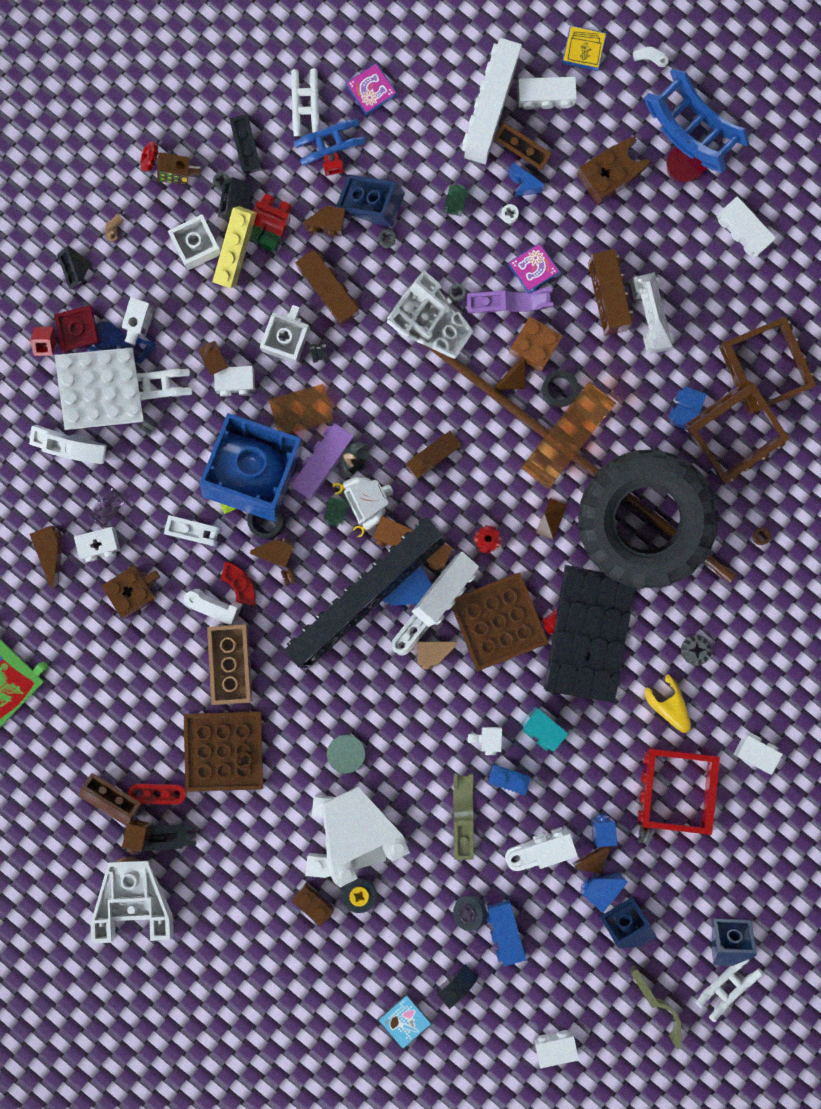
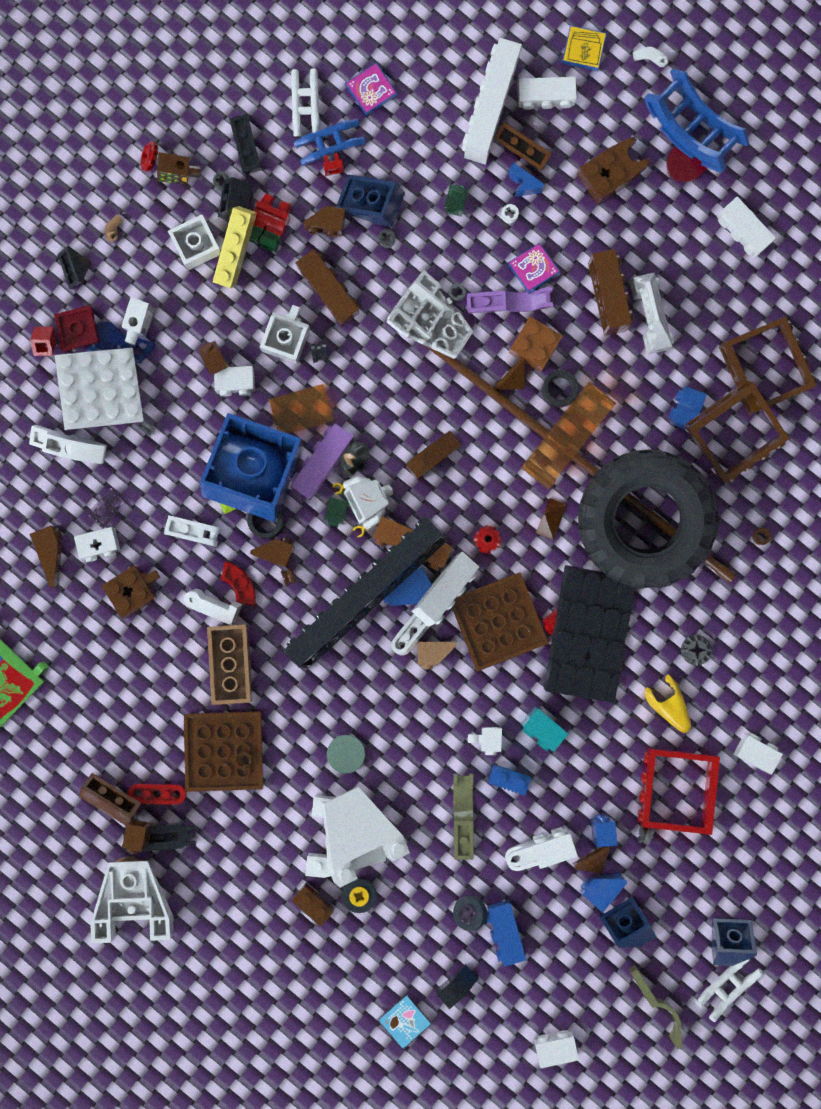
(166, 390): white piece -> none

